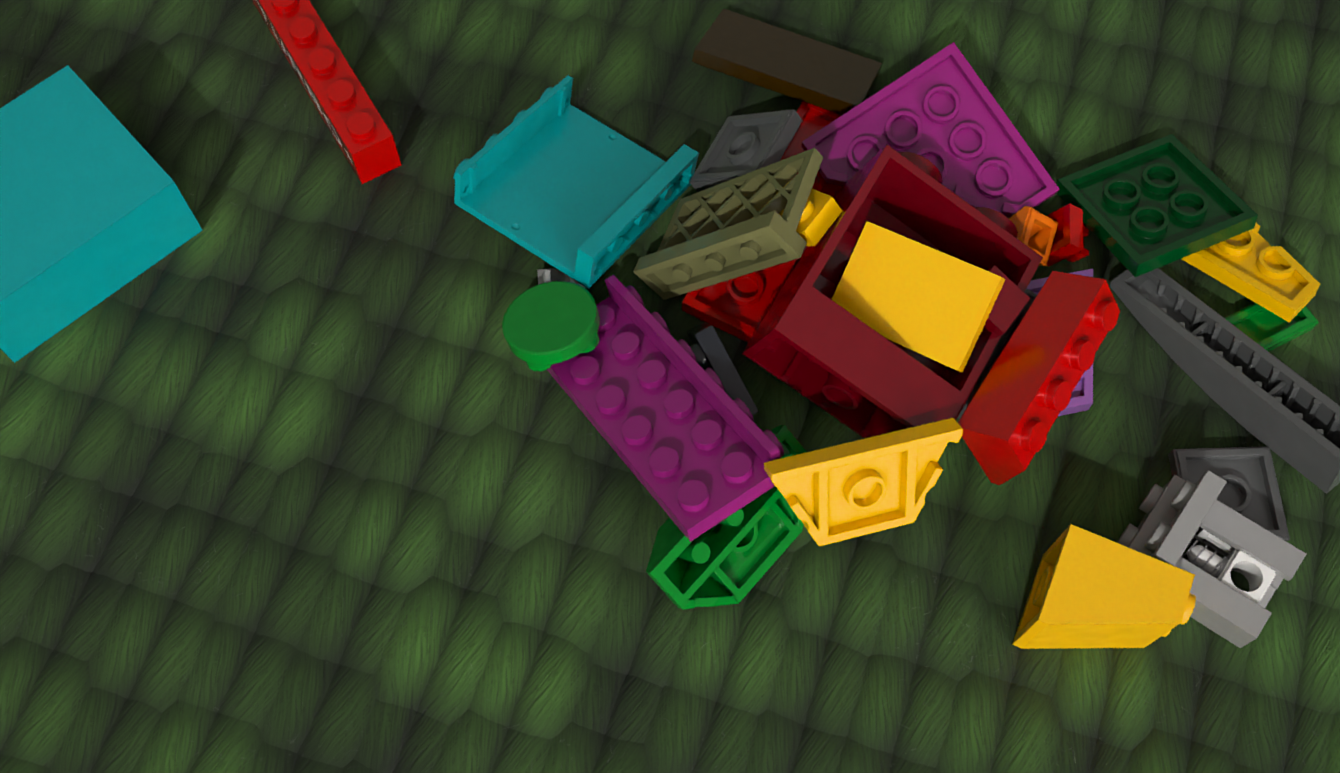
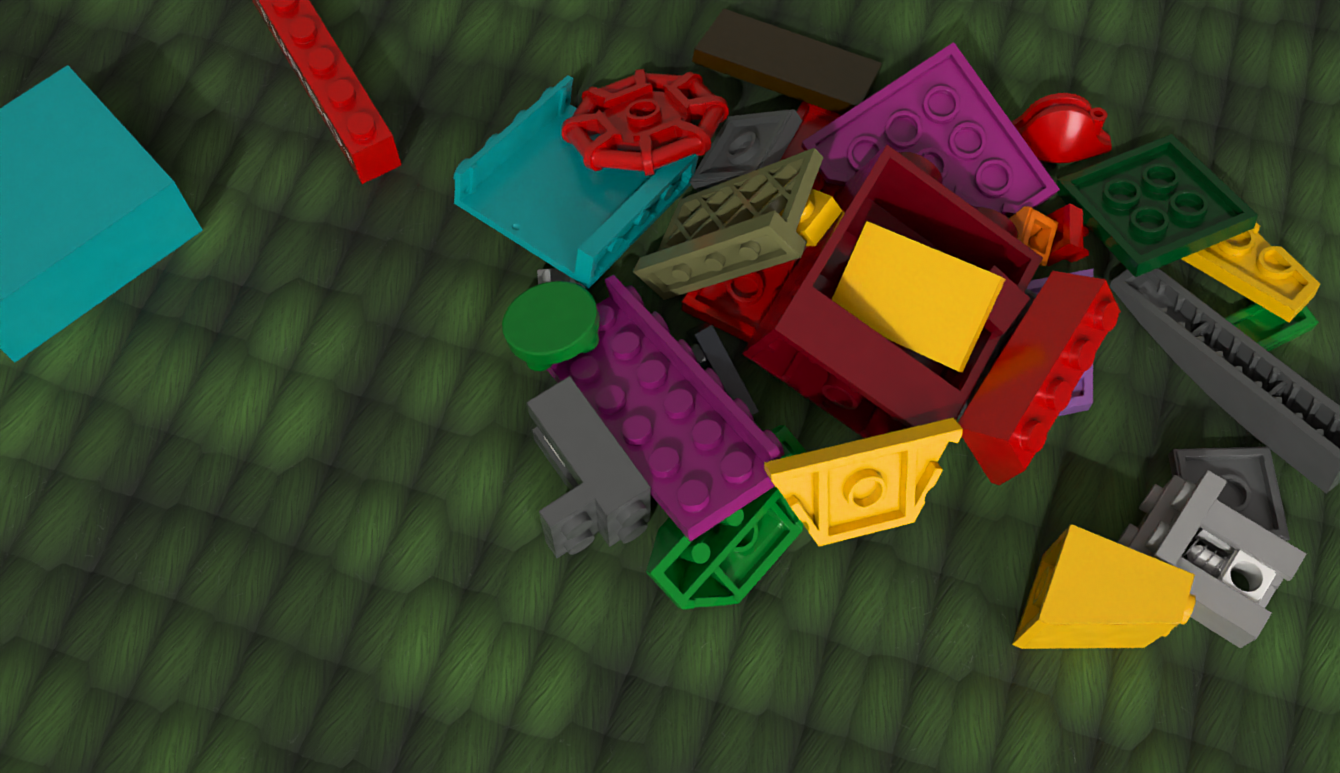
(603, 482): none -> dark grey brick
(643, 119): none -> red plate
(1064, 128): none -> red hat

